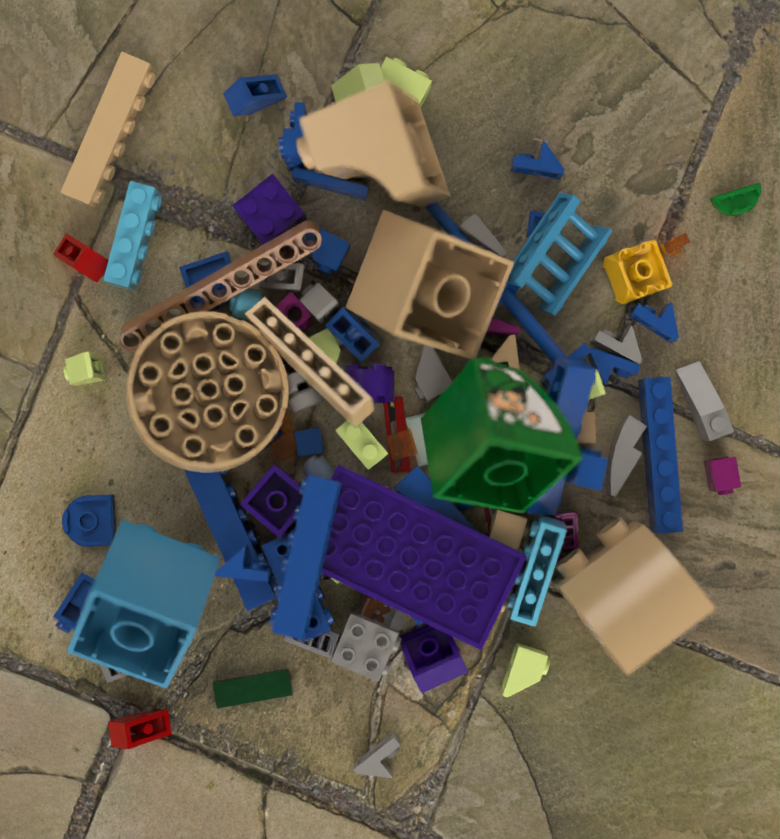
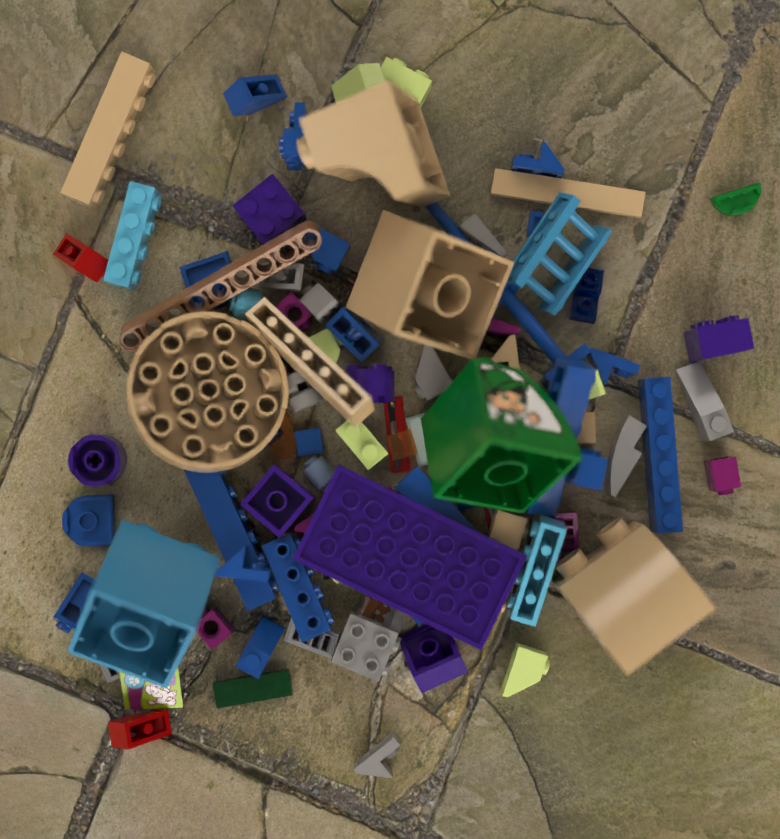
(84, 369): yellowish green slope -> none
(91, 473): none -> dark purple brick
(145, 695): none -> sticker
(225, 629): none -> magenta brick
(260, 647): none -> blue slope
(306, 557): blue brick -> none
(330, 183): blue tile -> none
(545, 190): none -> tan tile
(586, 296): none -> clear blue slope
(625, 348): light grey slope -> none
(637, 272): yellow slope -> none
(662, 325): blue slope -> none
(674, 246): clear orange plate -> none
(719, 339): none -> dark purple brick

